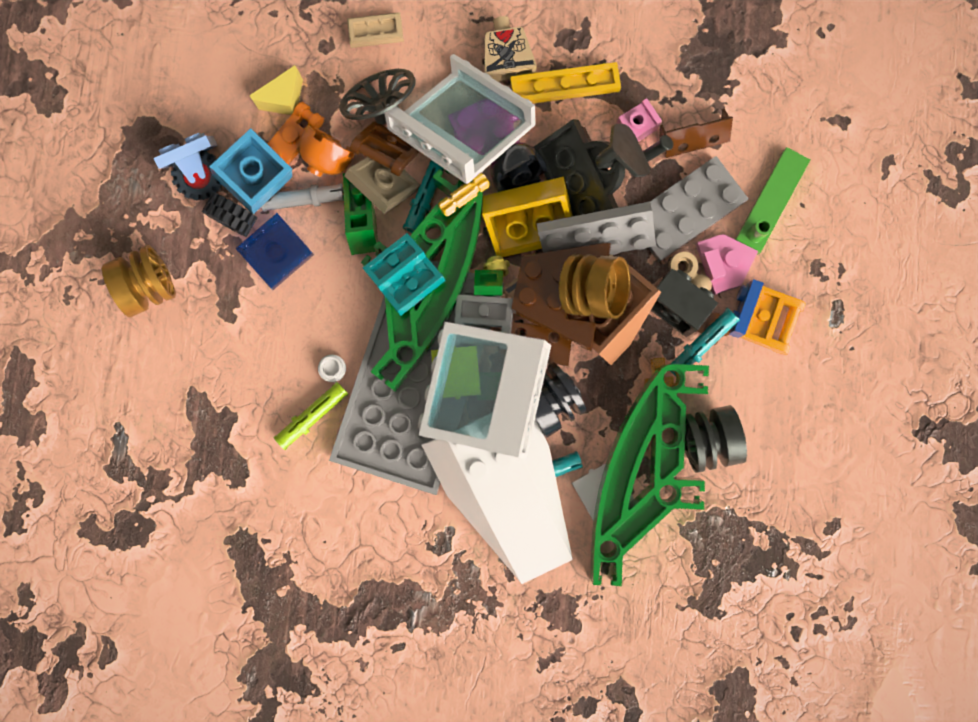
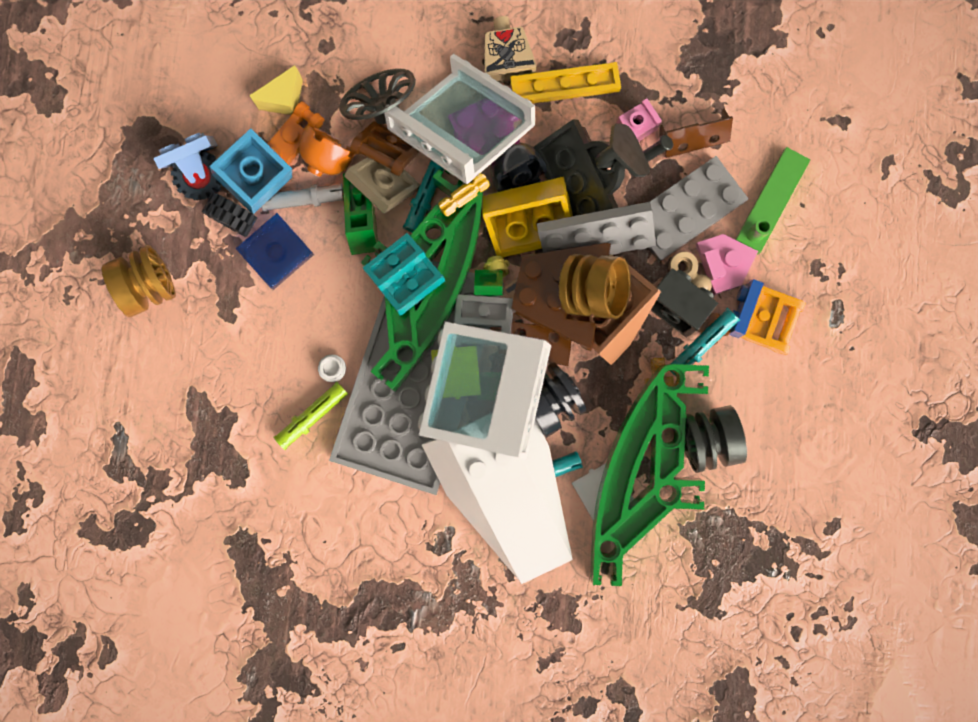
(375, 30): tan plate -> none

